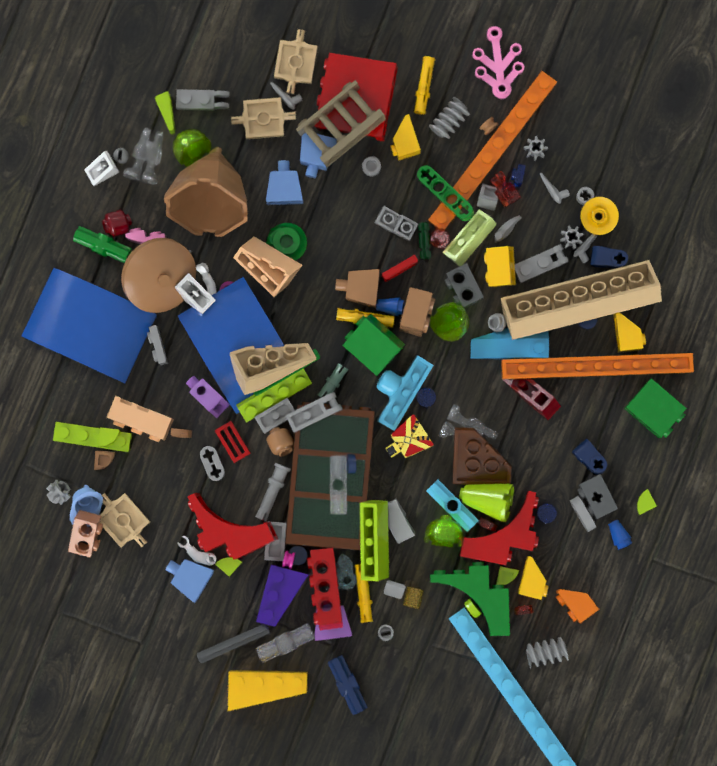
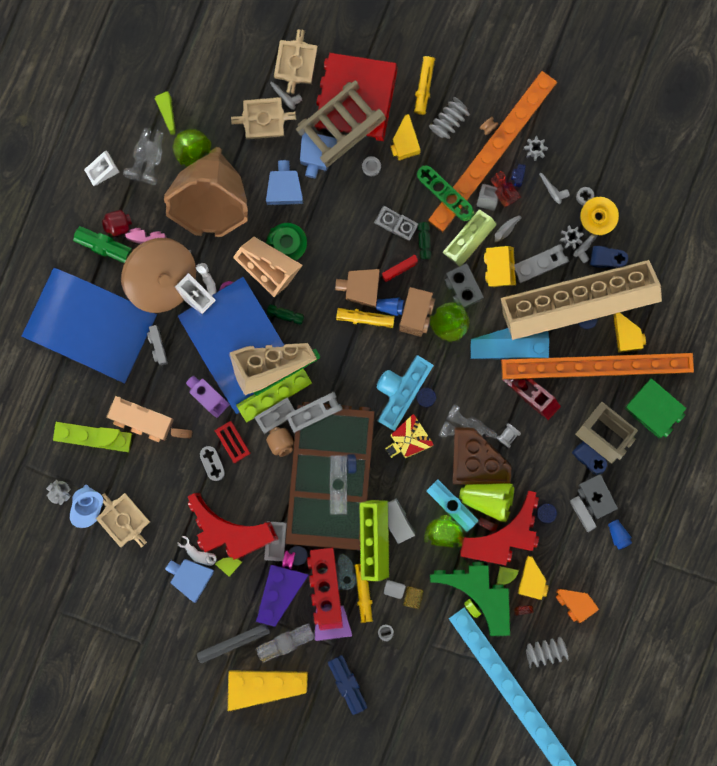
(82, 533): nougat brick -> none
(103, 459): medium nougat tile -> none
(125, 155): light grey hinge -> none
(200, 99): light grey hinge -> none
(275, 484): light grey pin -> none
(285, 314): none -> dark green axle
(333, 380): sand green pin -> none
(373, 344): green brick -> none
(440, 238): clear red tile -> none
(497, 322): light grey plate -> none
(498, 65): bright pink plant -> none
(508, 435): none -> light grey bush
(616, 424): none -> dark tan window
(645, 502): lime tile -> none

